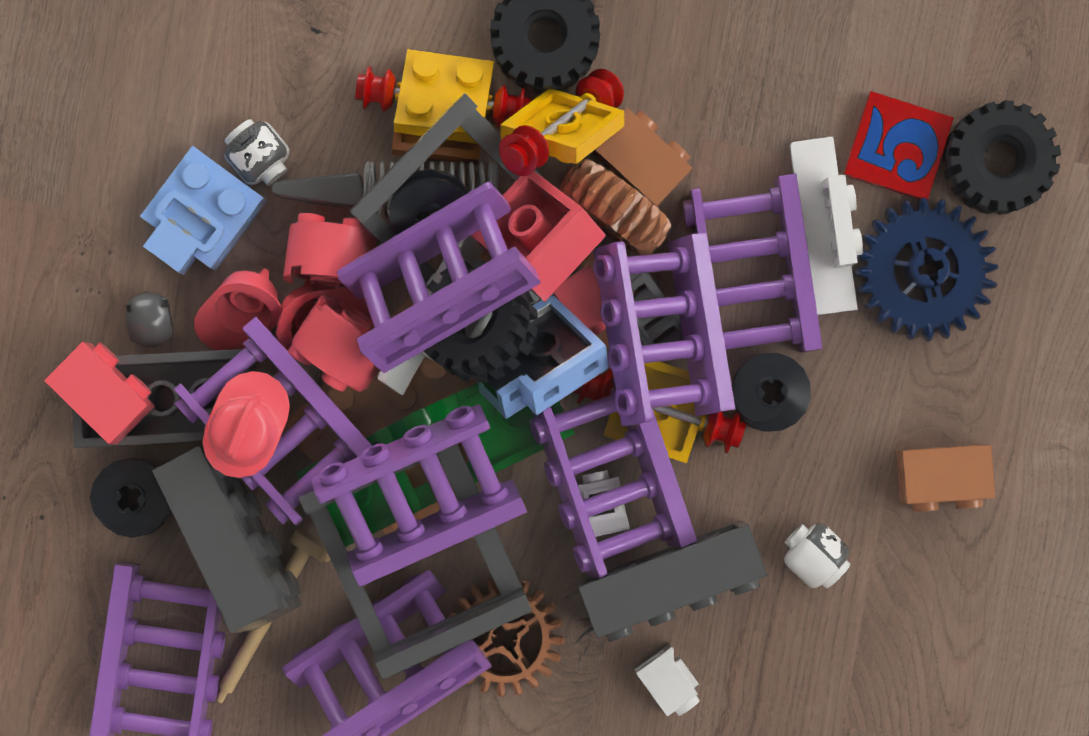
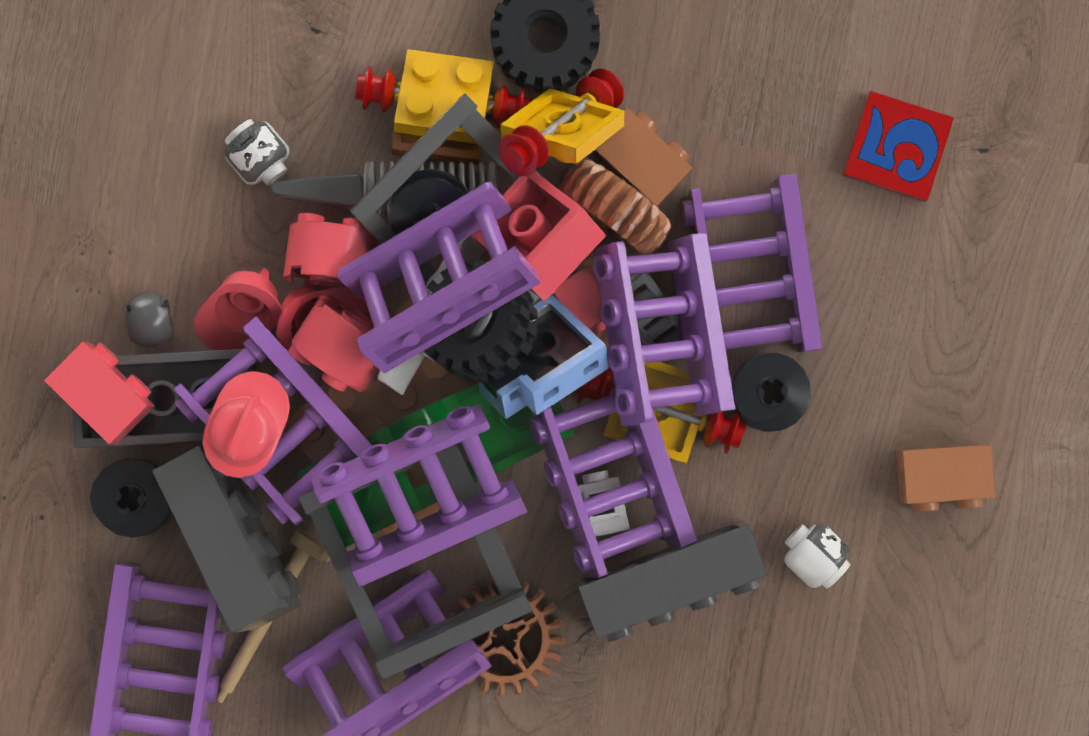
(199, 213): light blue piece -> none
(669, 681): white window -> none
(827, 224): white bracket -> none
(914, 228): dark blue gear -> none
(1028, 138): black tyre -> none

